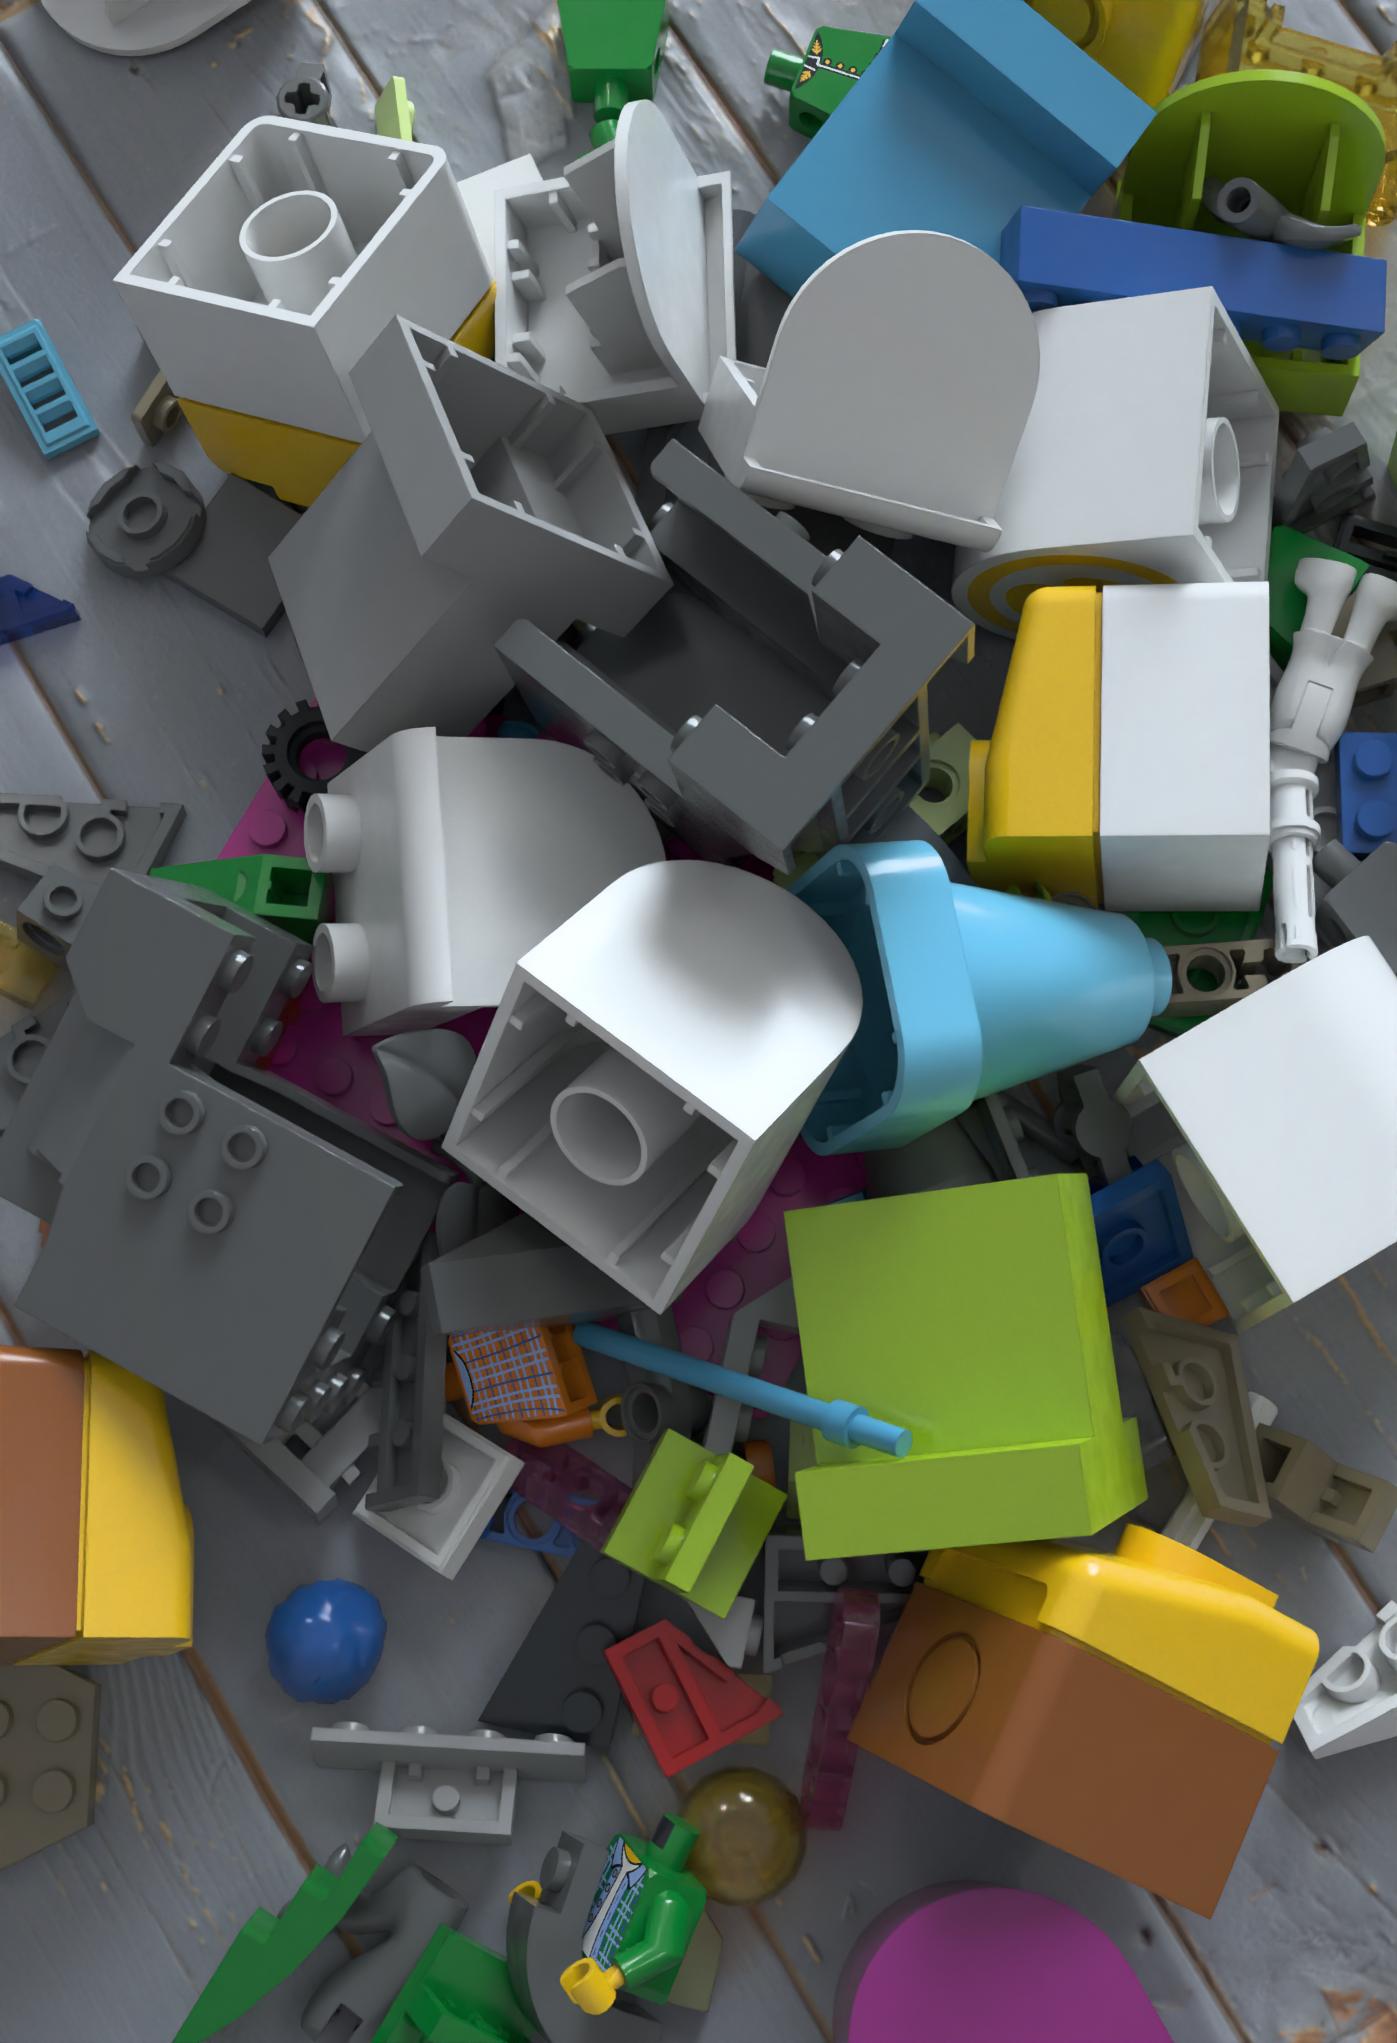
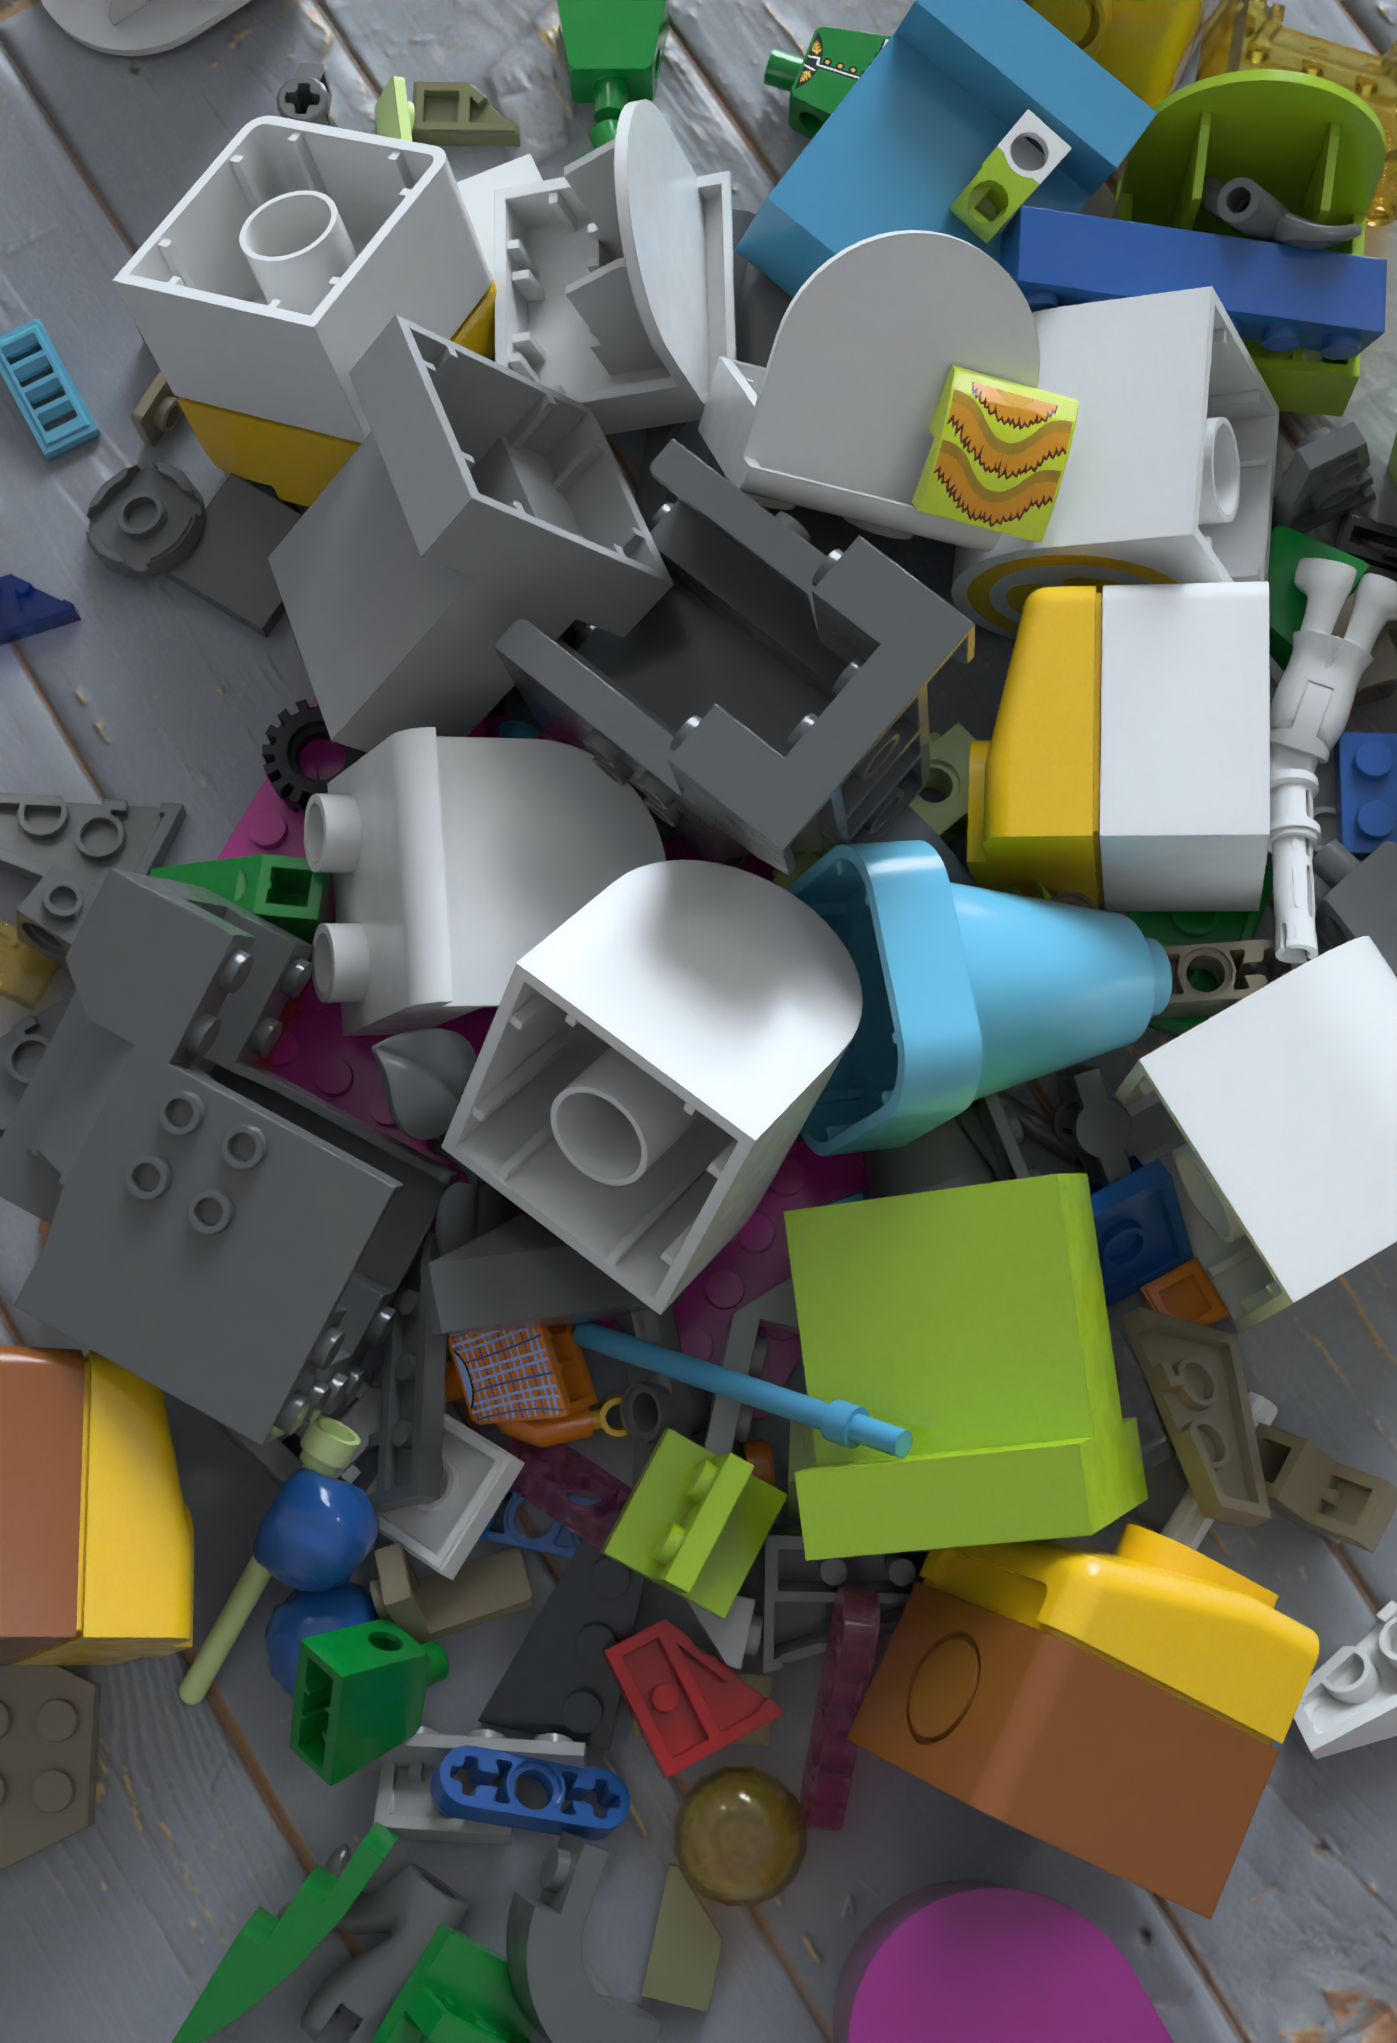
(316, 1532): none -> blue hair
(326, 1448): none -> yellowish green piece
(360, 1695): none -> green torso
(442, 1606): none -> dark tan bracket
(459, 117): none -> olive tile
(486, 1764): none -> blue beam
(637, 1918): green torso -> none
(996, 454): none -> slope
(1009, 176): none -> leg

